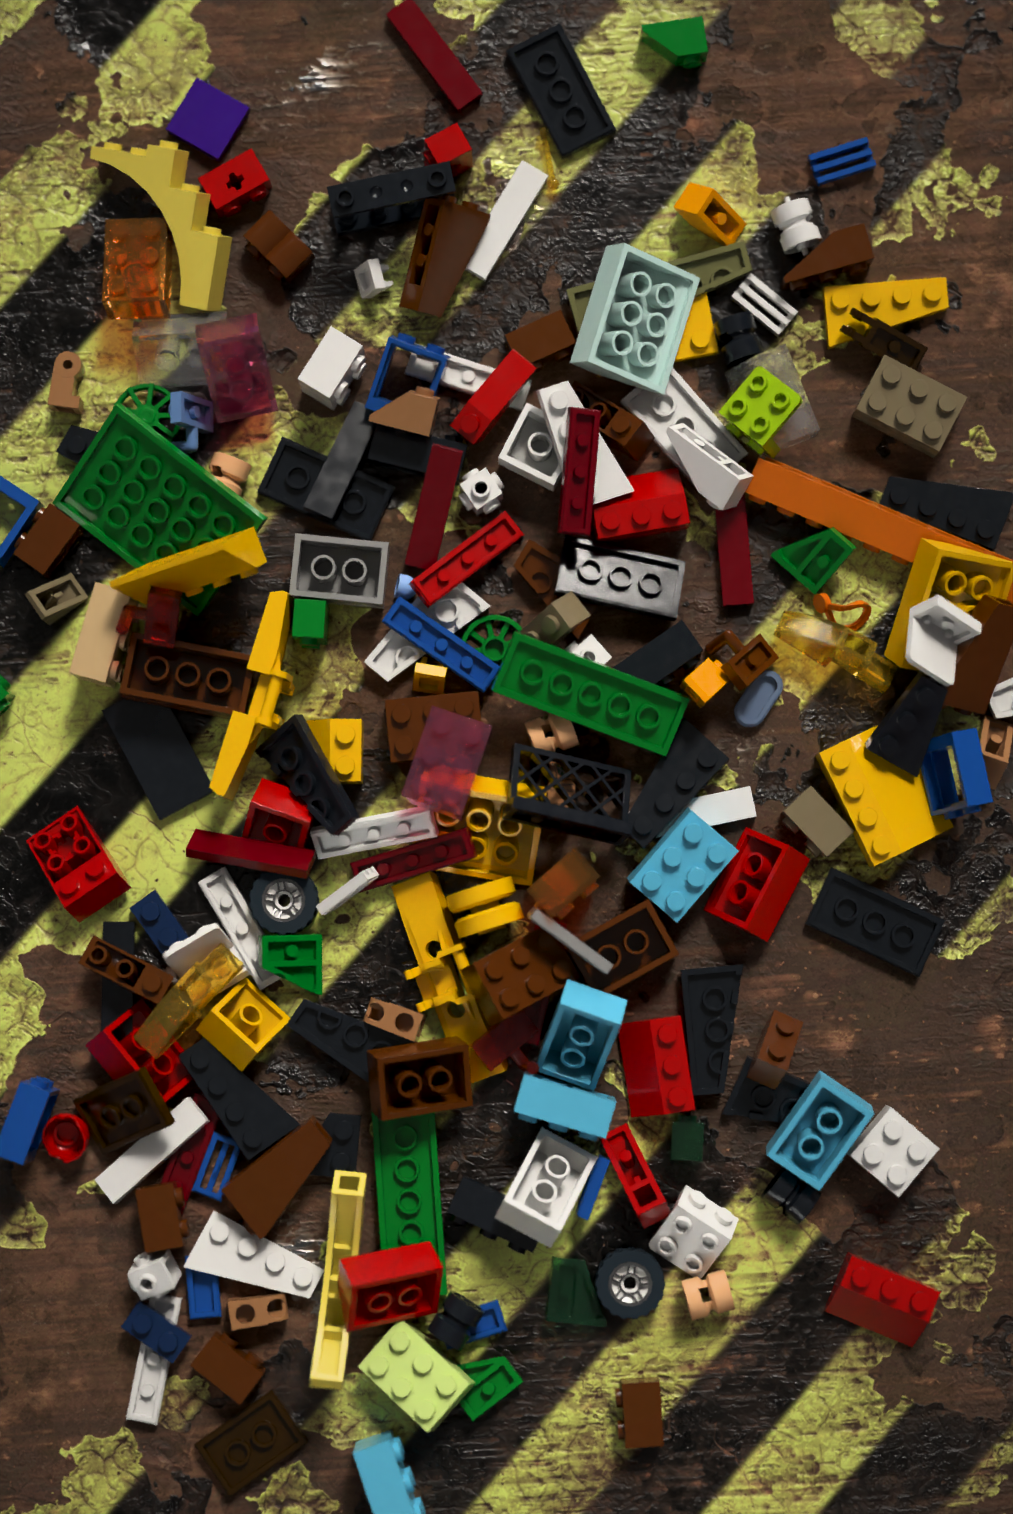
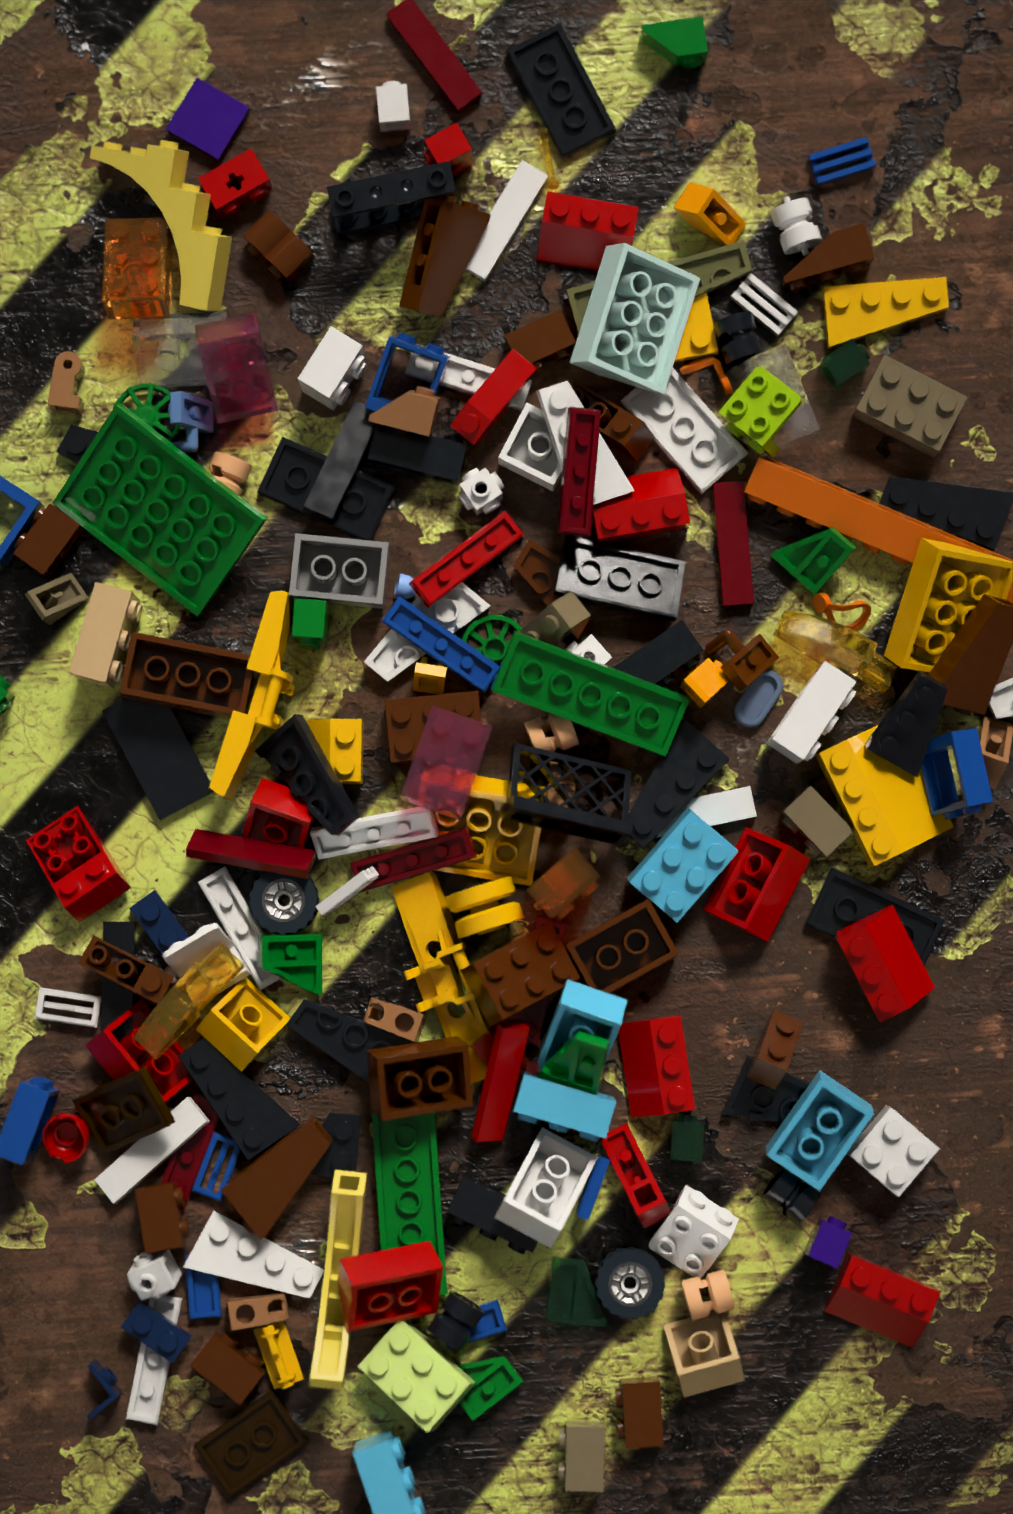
(95, 1011): none -> white tile
(108, 1380): none -> dark blue bracket
(160, 617): clear red plate -> none
(196, 567): yellow slope -> none
(278, 1354): none -> yellow hinge
(371, 279): white tile -> none
(393, 106): none -> white brick
(433, 506): dark red tile -> none
(500, 1081): none -> red tile
(569, 940): light grey tile -> none
(578, 1063): none -> green wing
(580, 229): none -> red slope
(583, 1456): none -> dark tan brick
(704, 1353): none -> tan slope
(707, 361): none -> orange piece
(709, 1015): black wing -> none
(711, 470): white slope -> none
(813, 713): none -> white brick
(828, 1241): none -> dark purple brick
(845, 364): none -> clear green brick
(885, 962): none -> red slope
(886, 340): dark brown hinge -> none
(933, 637): white bracket -> none

